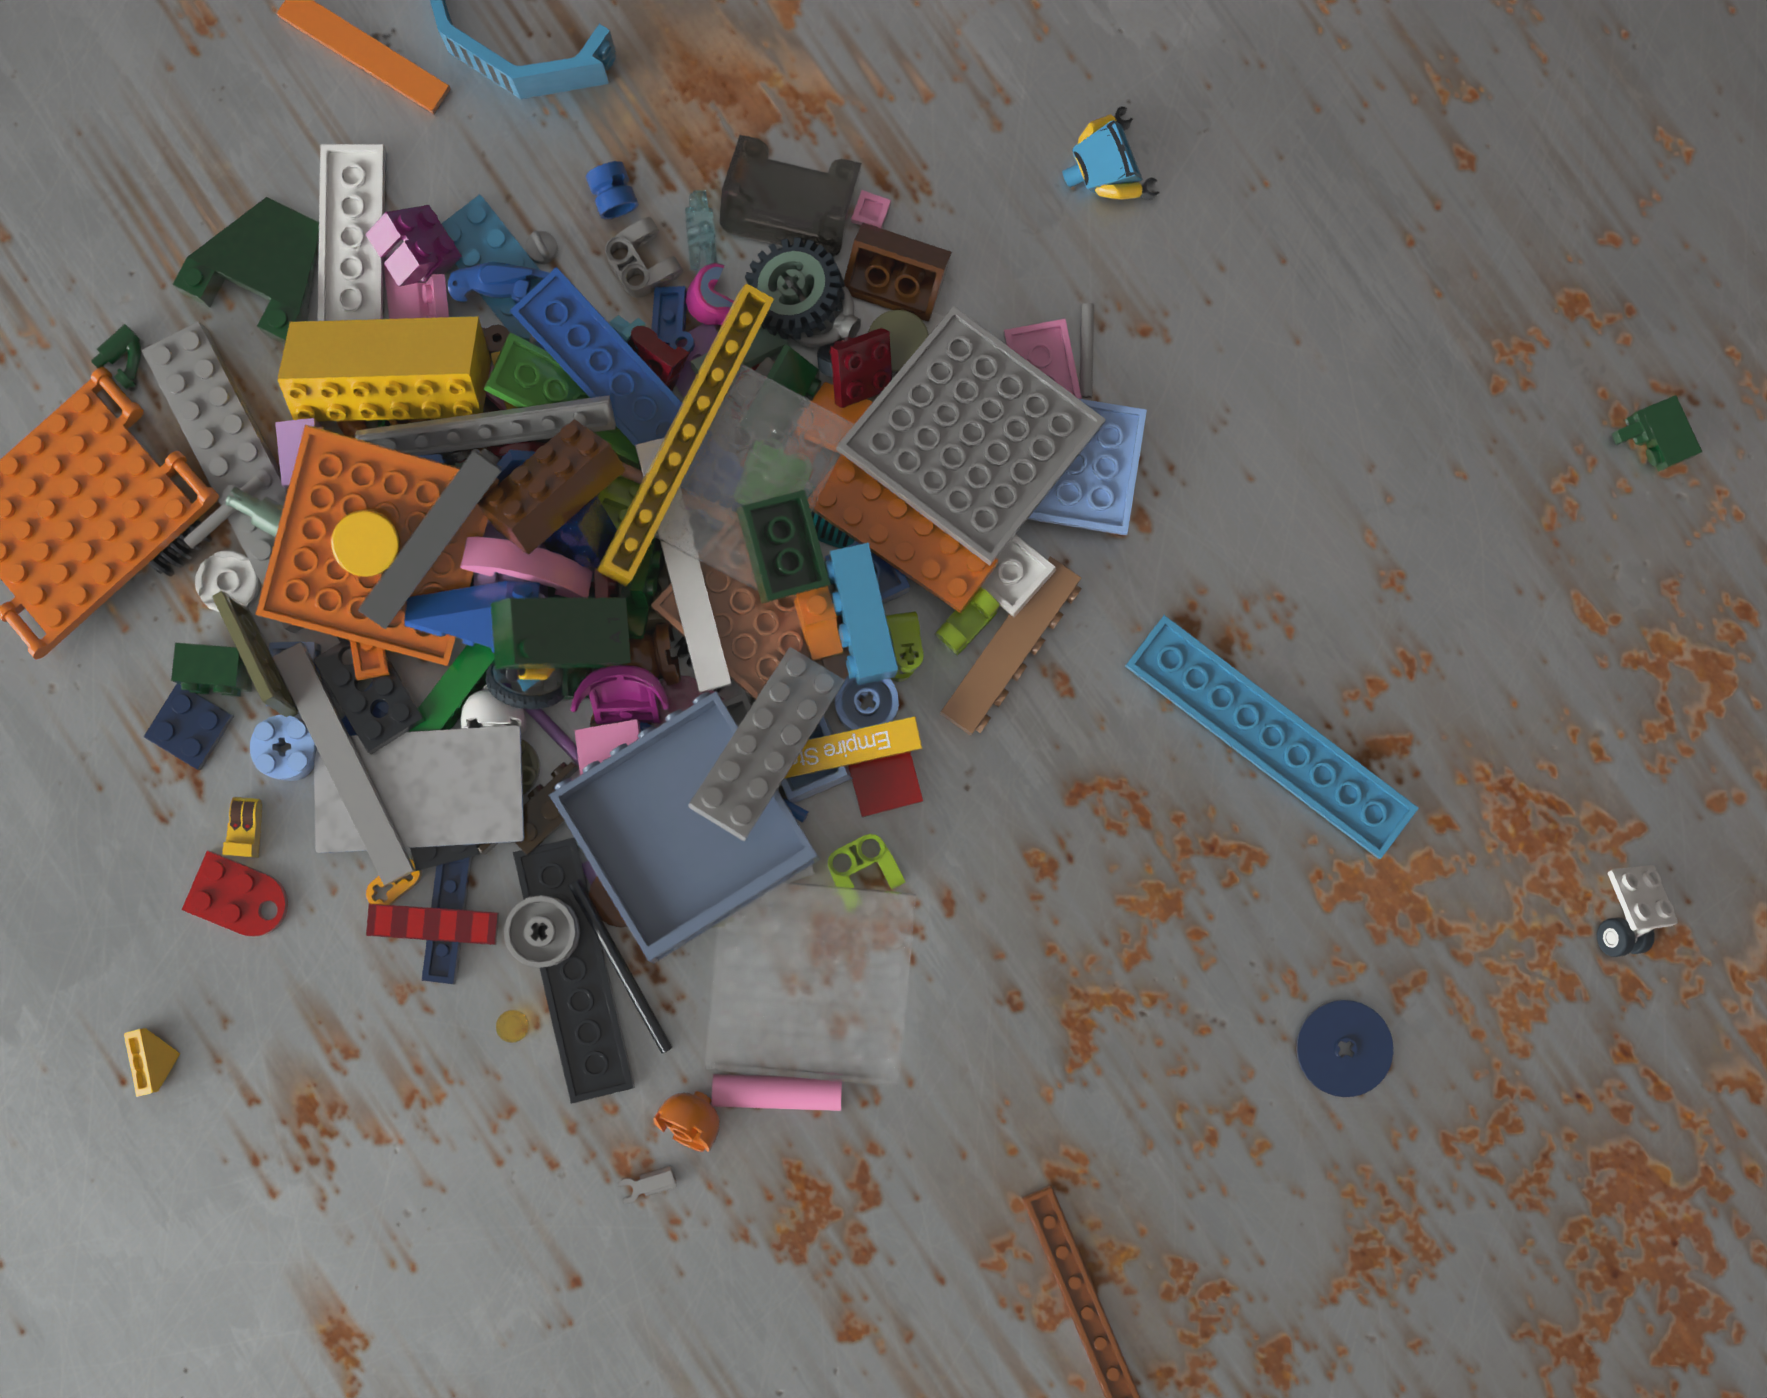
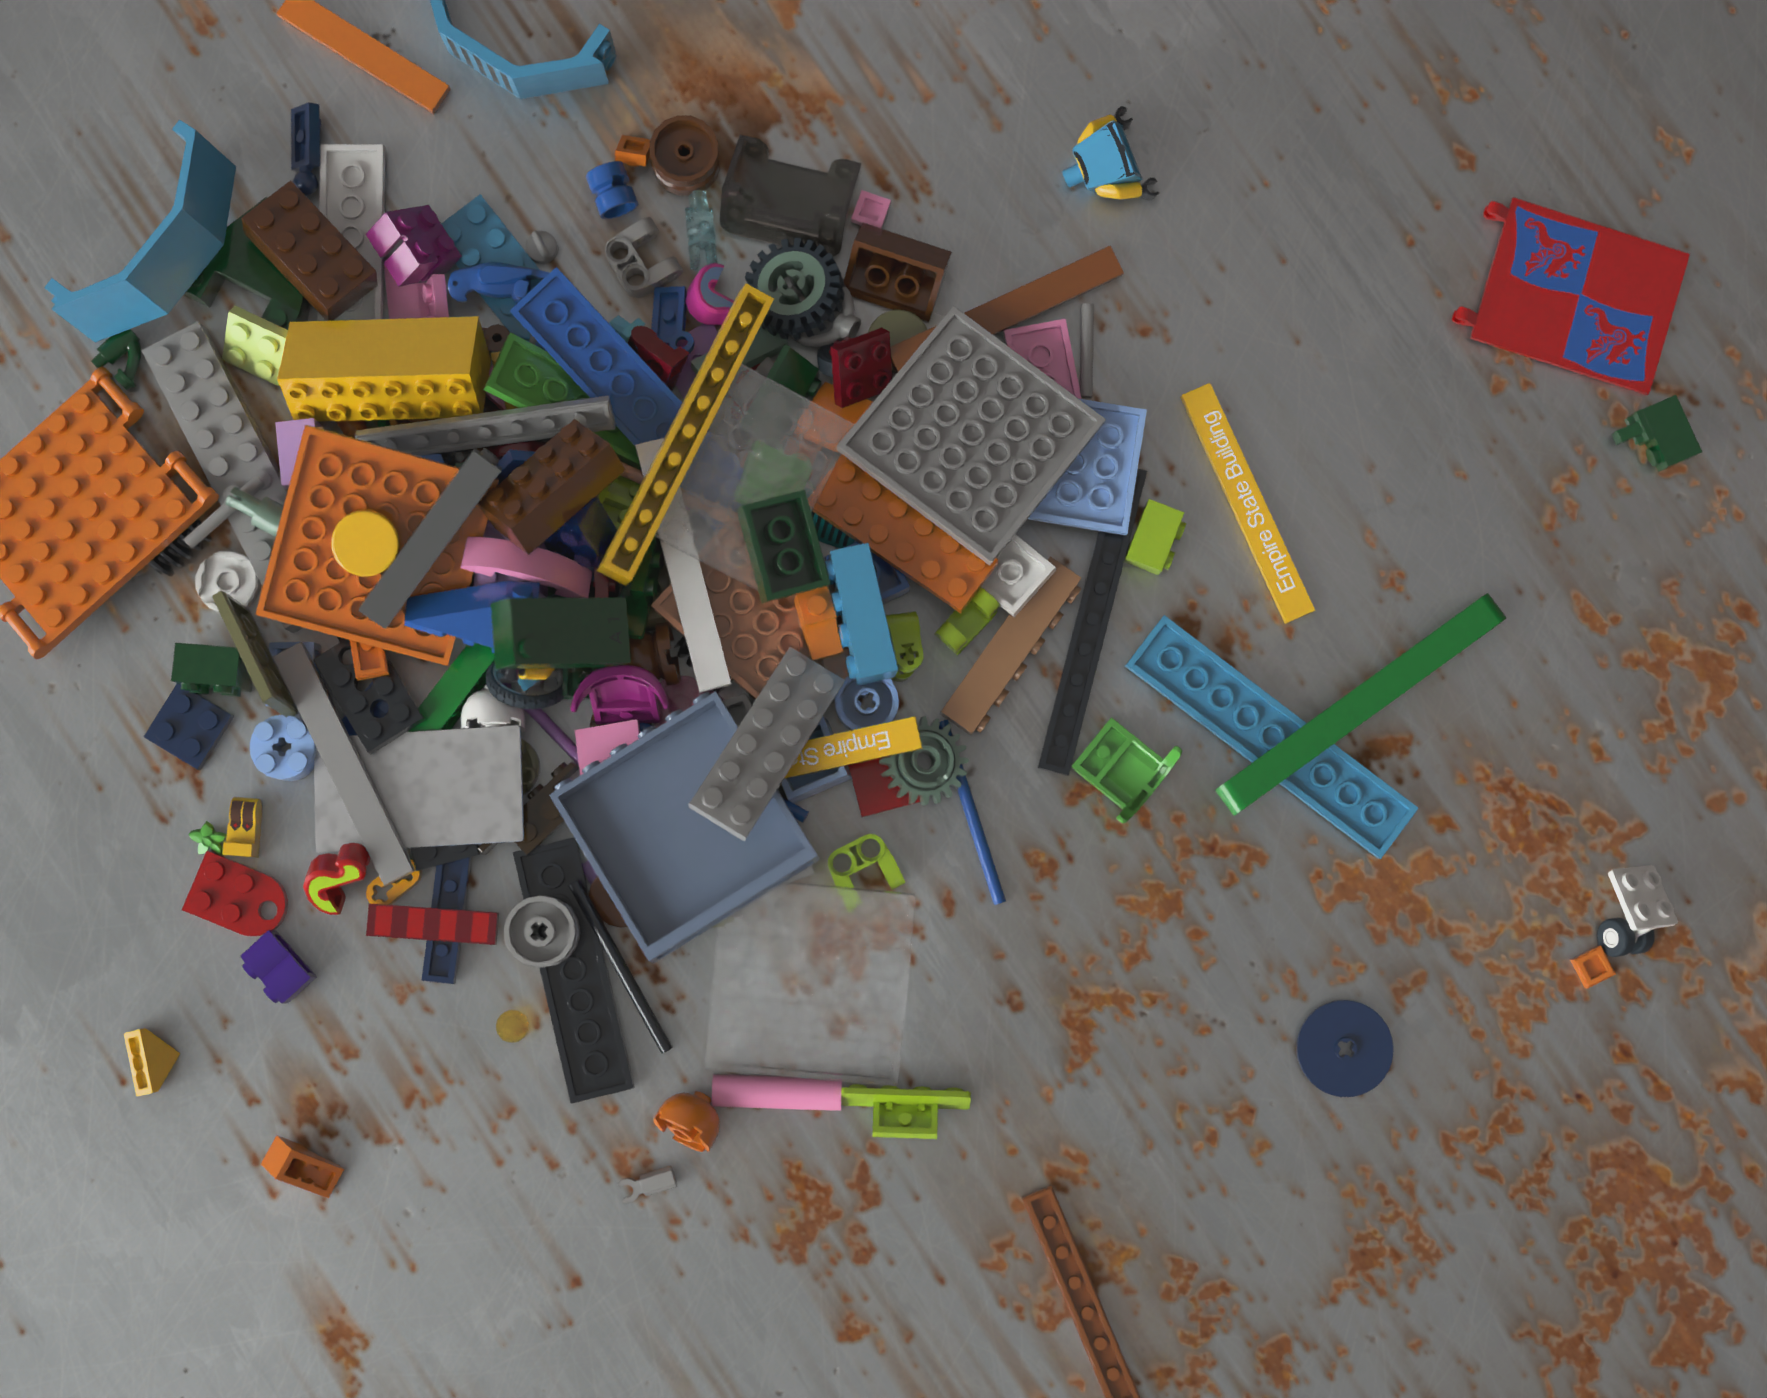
(169, 257): none -> dark azure panel
(208, 838): none -> bright green plant
(254, 344): none -> yellowish green plate
(277, 967): none -> dark purple brick
(301, 1167): none -> orange arch
(305, 146): none -> dark blue plate
(309, 251): none -> reddish brown brick
(330, 872): none -> red animal
(633, 151): none -> orange plate
(684, 155): none -> reddish brown wheel
(905, 1111): none -> lime bracket
(943, 768): none -> sand green gear
(978, 835): none -> blue piece
(1029, 299): none -> dark orange tile
(1086, 644): none -> black plate
(1123, 768): none -> bright green piece
(1154, 537): none -> lime brick
(1247, 503): none -> yellow tile
(1360, 704): none -> green beam
(1577, 295): none -> flag
(1593, 966): none -> orange tile

